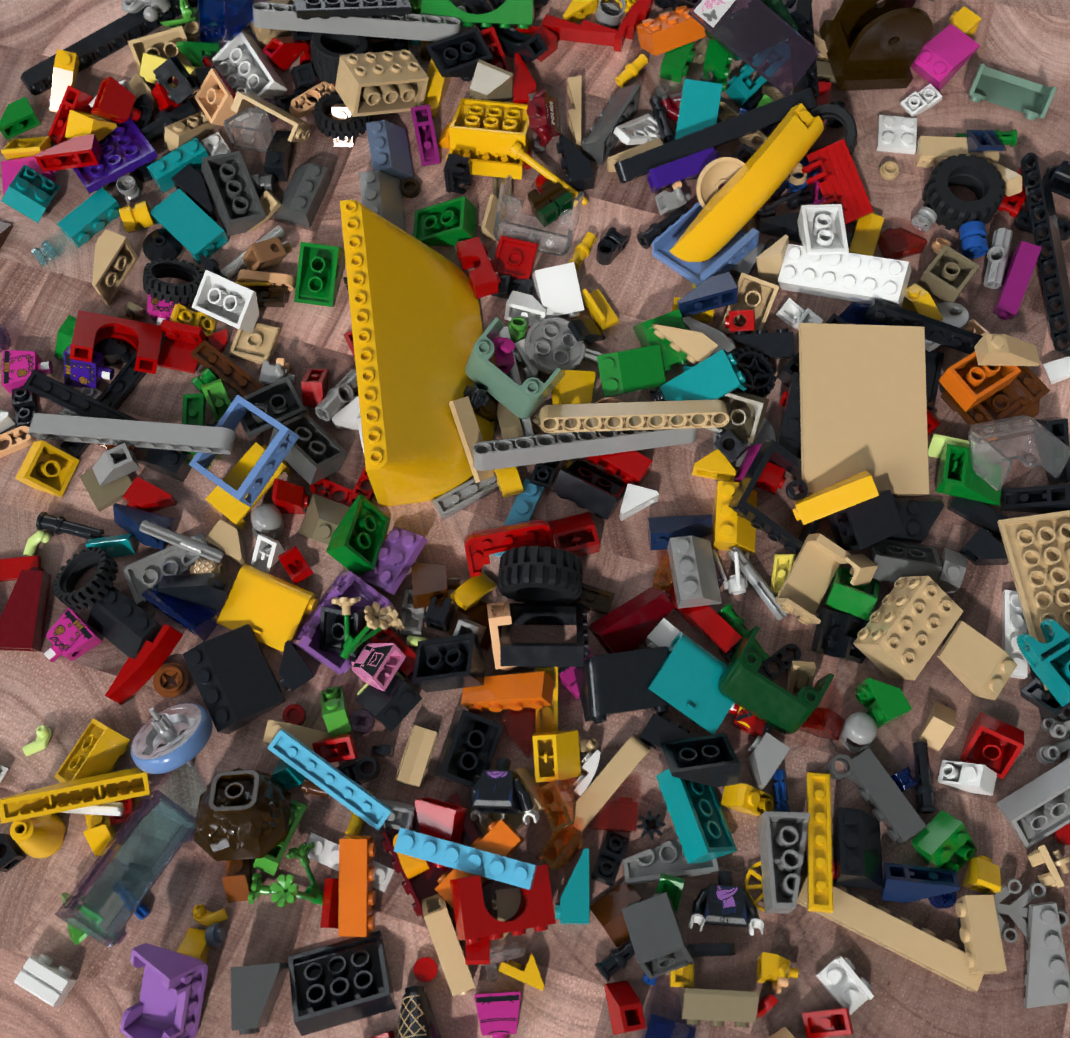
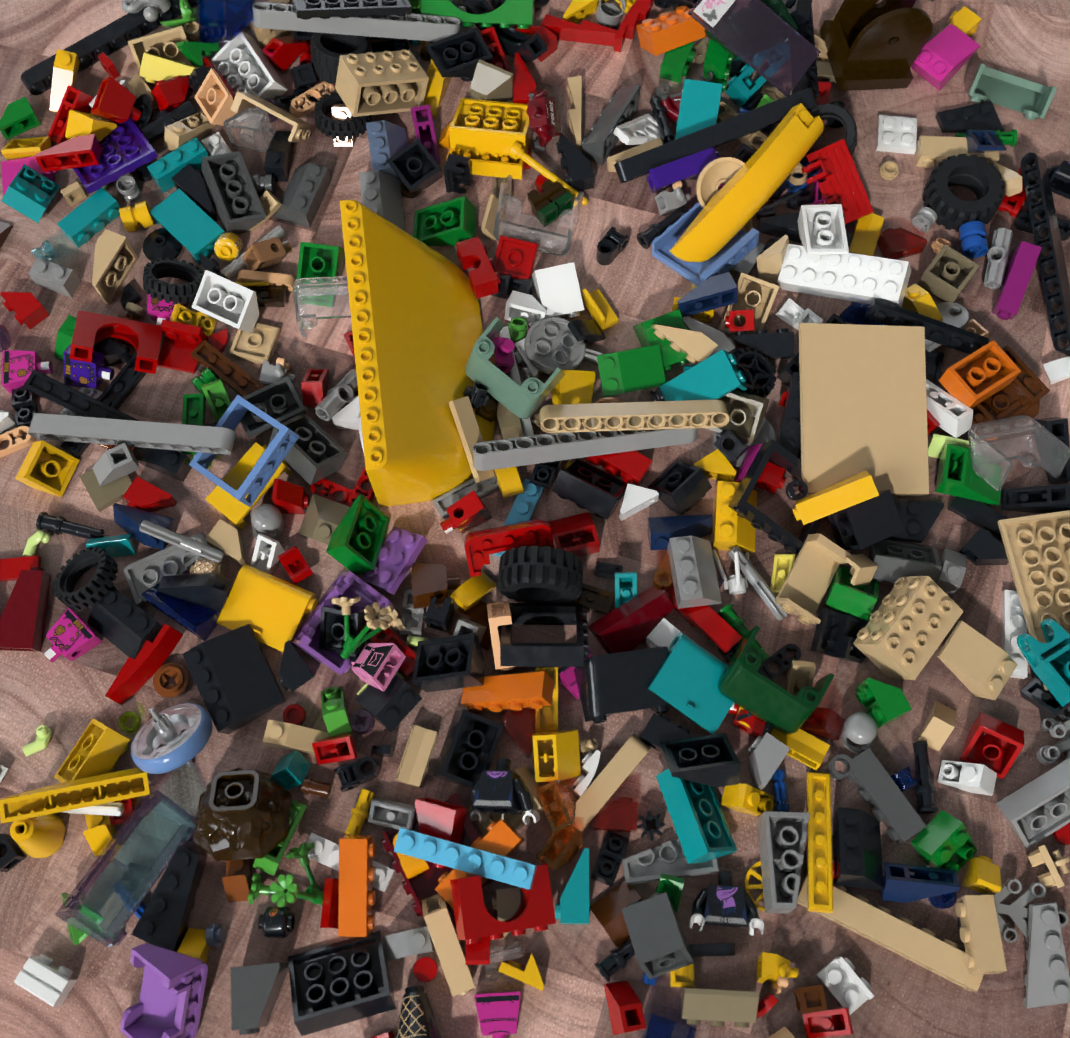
(26, 307): none -> red slope
(54, 277): none -> light grey brick
(73, 194): none -> tan plate
(108, 65): none -> red tile
(129, 295): none -> black tile
(134, 725): none -> clear neon green bush
(171, 904): none -> black wedge
(186, 85): black brick -> none
(207, 917): yellow arm -> none
(228, 246): none -> yellow head
(276, 922): none -> black head
(320, 300): none -> clear windscreen
(330, 779): medium azure plate -> none
(408, 943): none -> light grey slope
(415, 167): none -> black slope
(466, 514): none -> red torso
(583, 249): yellow pin -> none
(607, 570): none -> black piece
(625, 587): none -> teal slope
(631, 70): yellow pin -> none
(681, 486): none -> black slope
(736, 66): none -> black tile
(803, 747): none -> yellow piece
(810, 998): none -> reddish brown brick
(921, 101): white slope -> none
(948, 411): none -> white slope
(971, 117): none -> black wing
(1005, 351): tan slope -> none

